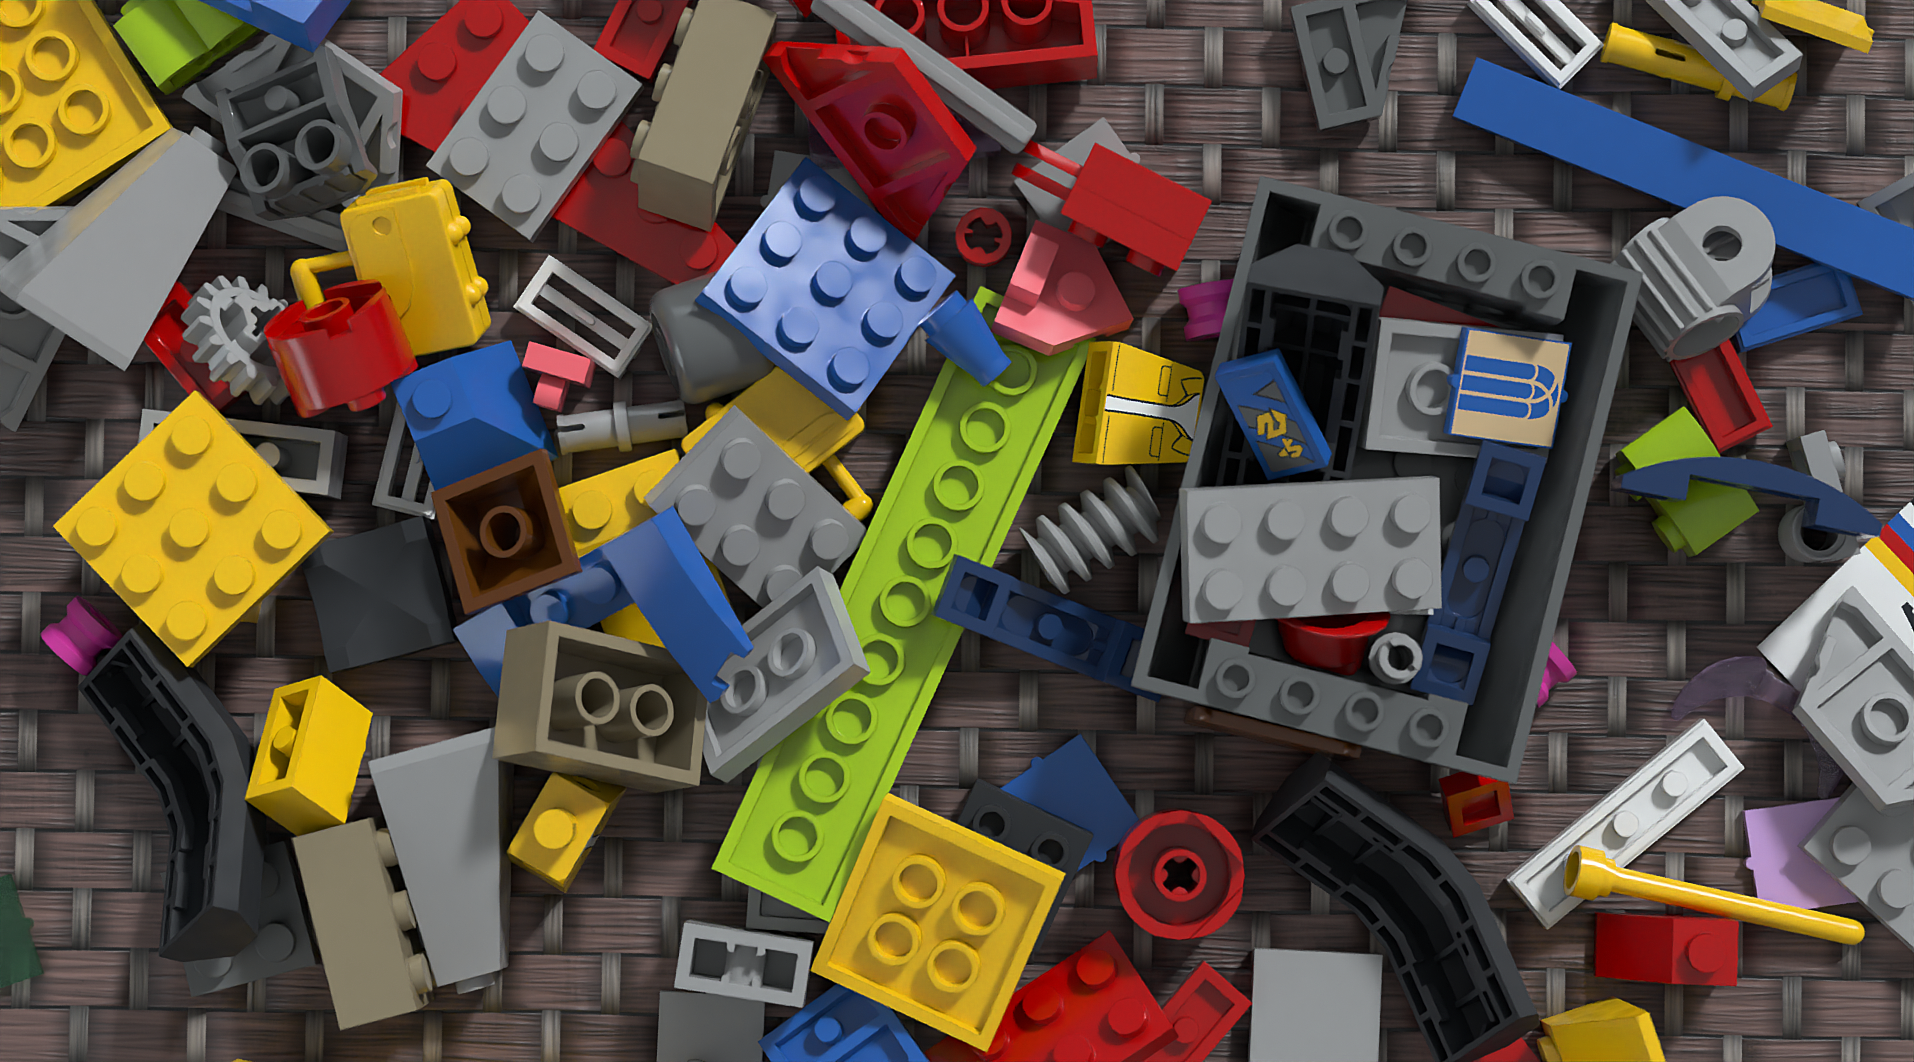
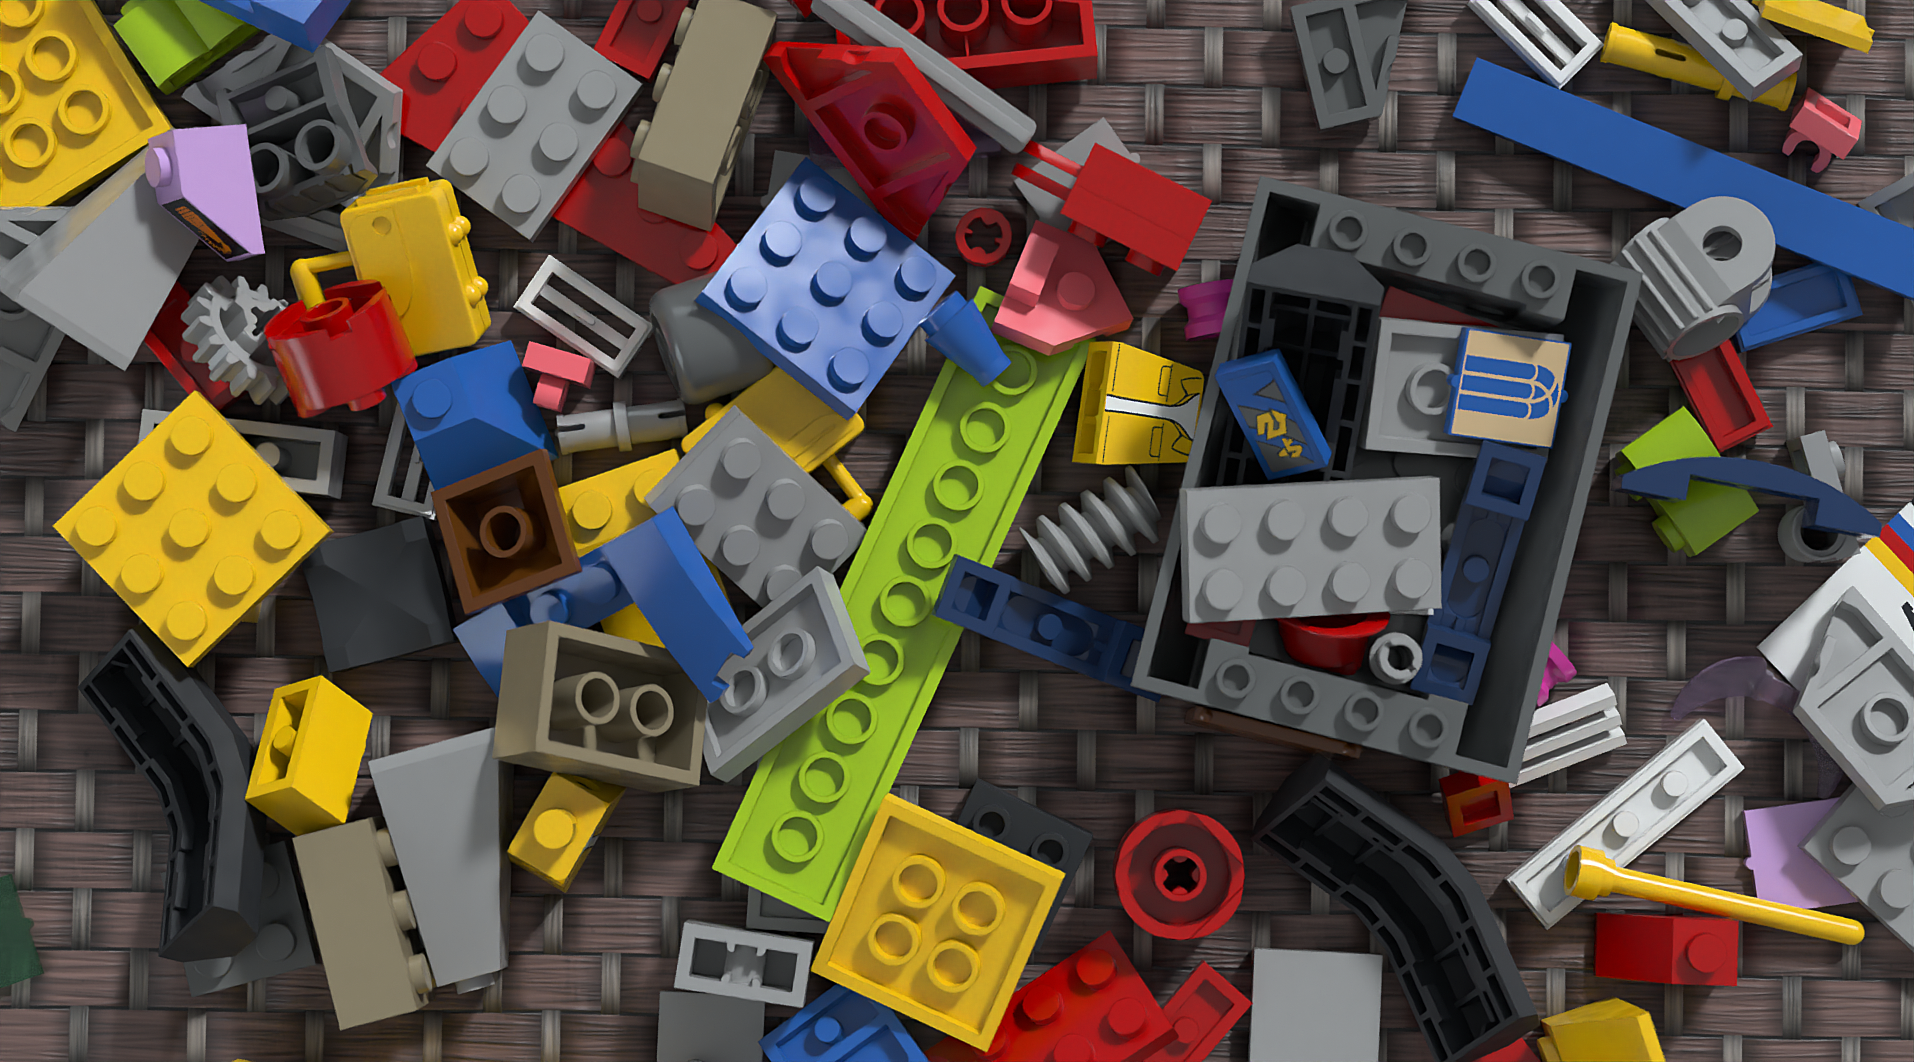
(81, 635): dark pink wheel -> none
(208, 186): none -> lavender slope
(1080, 791): blue piece -> none
(1573, 743): none -> white tile
(1825, 125): none -> coral tile

